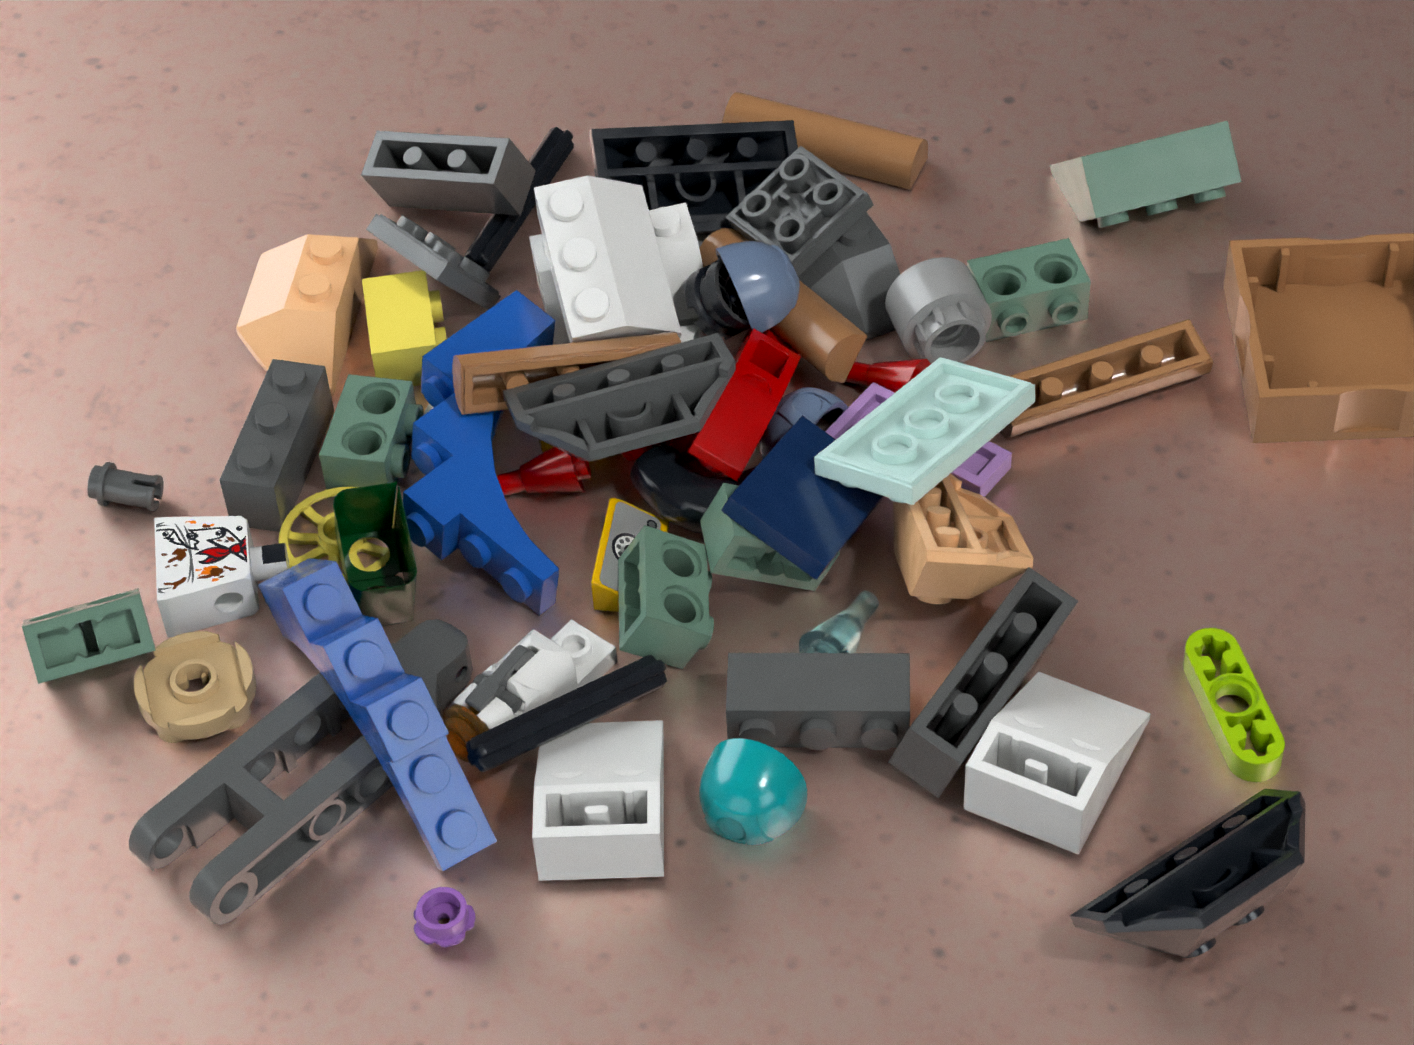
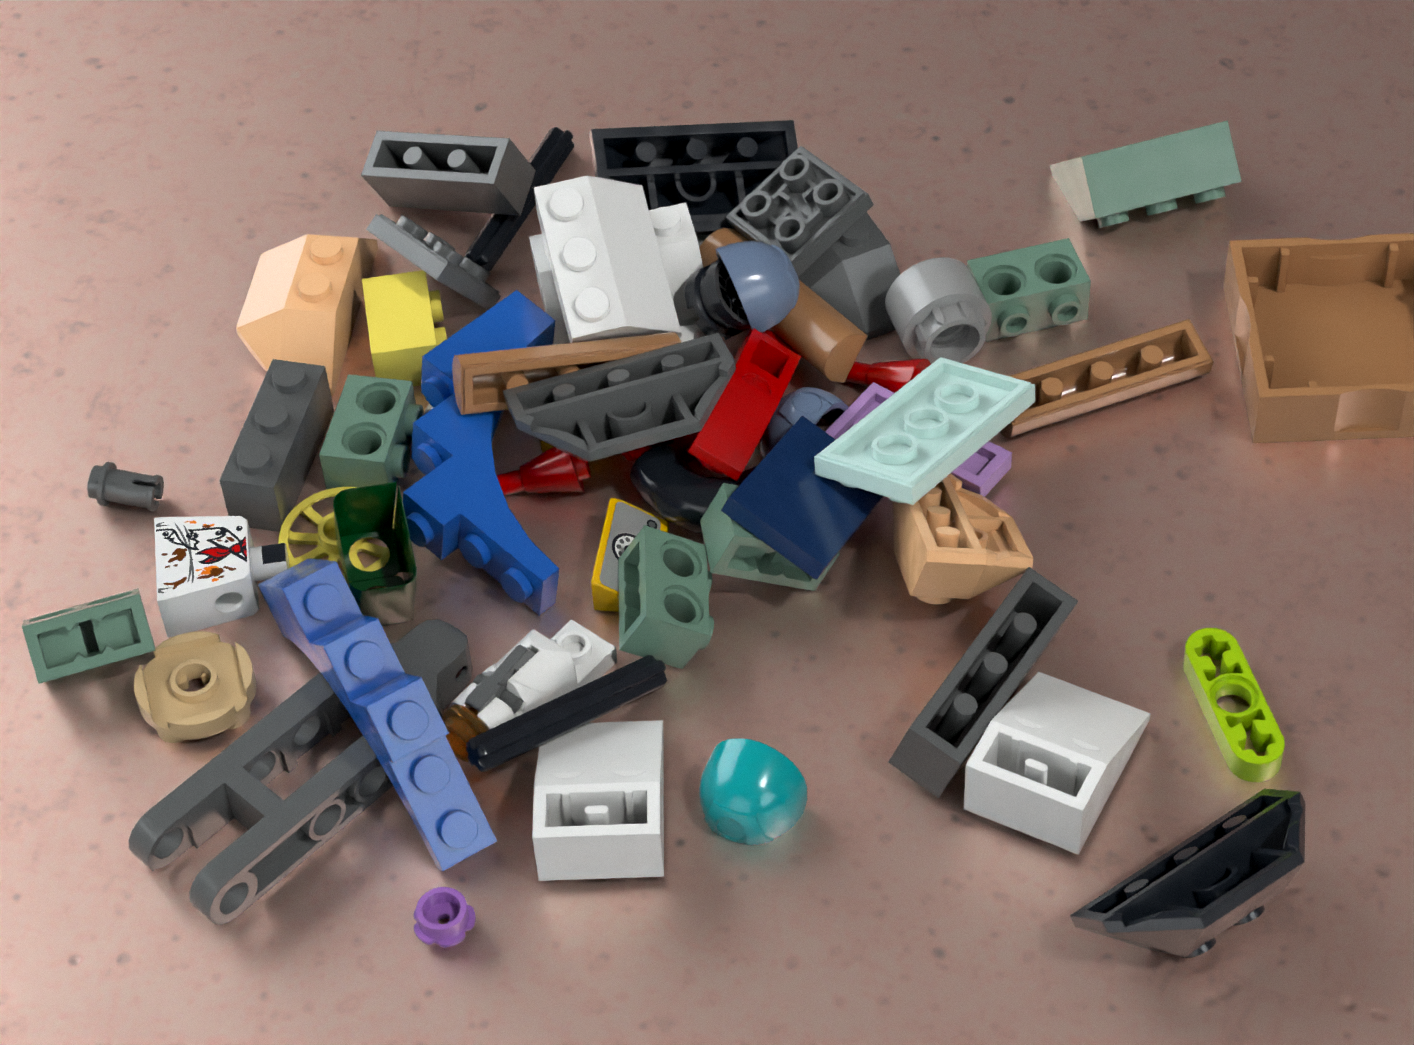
(819, 699): dark grey brick -> none
(840, 142): medium nougat brick -> none
(842, 631): clear light blue cone -> none

